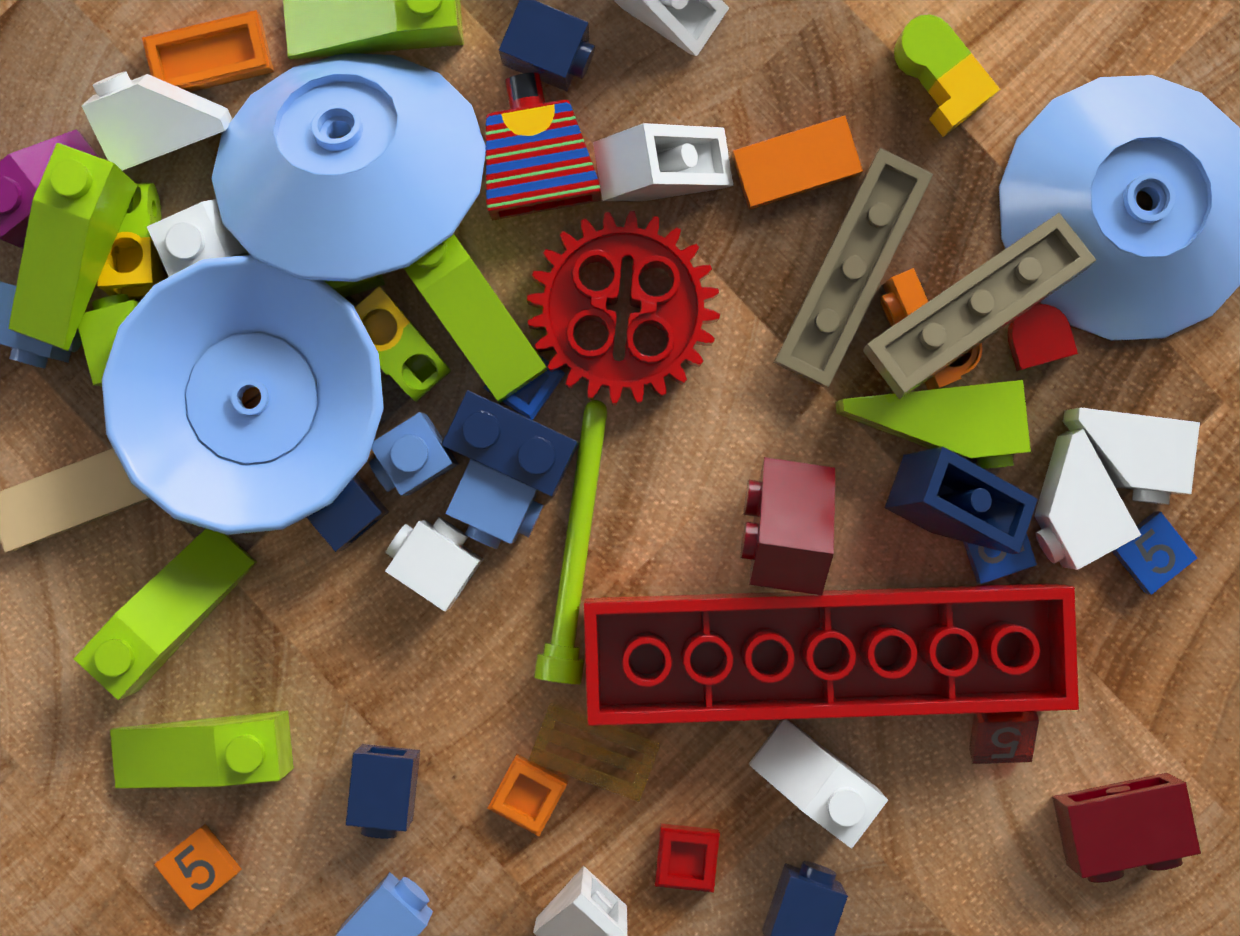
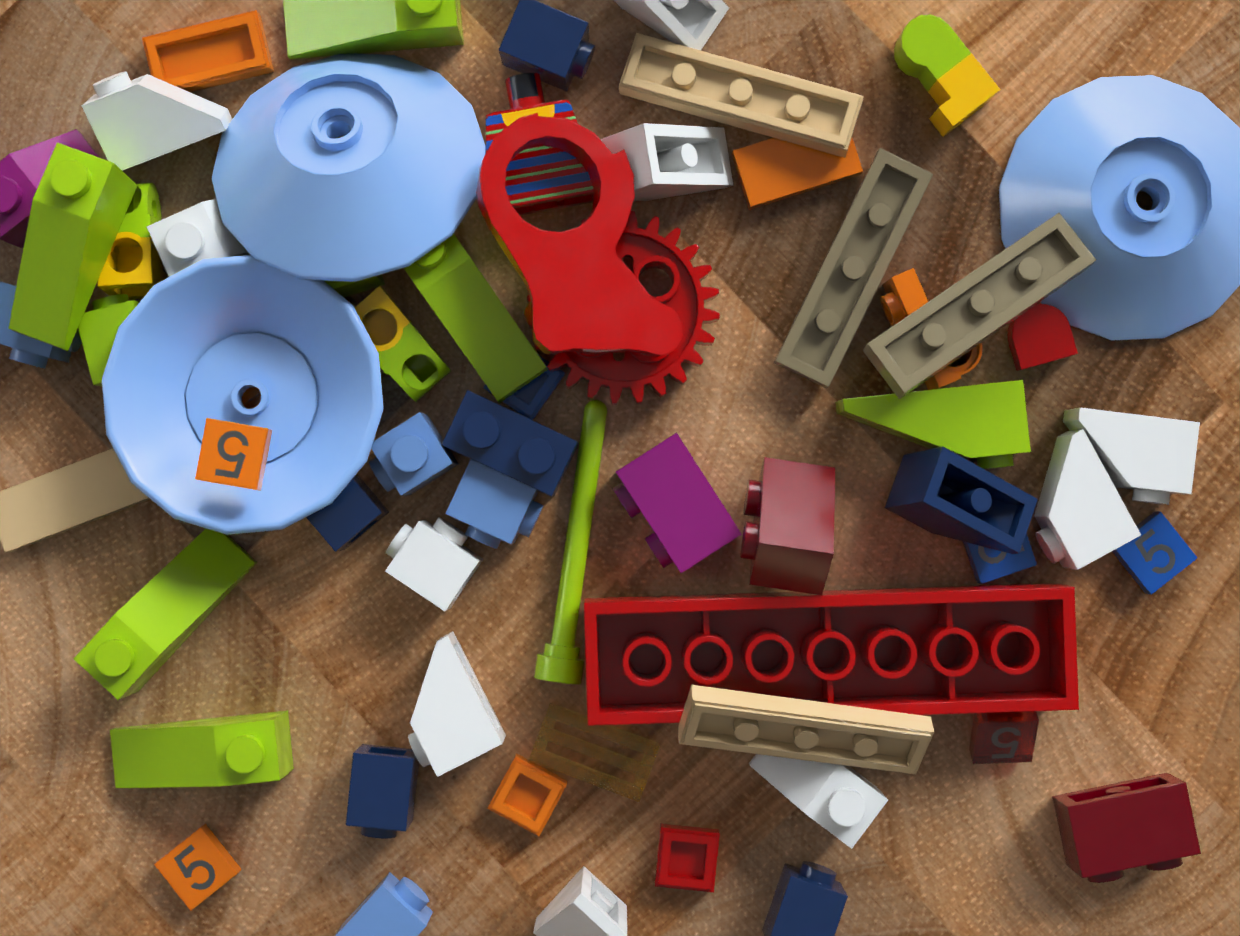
(233, 454): none -> orange tile
(452, 712): none -> white slope
(575, 280): none -> red animal
(676, 503): none -> magenta brick
(740, 95): none -> tan tile
(804, 729): none -> tan tile

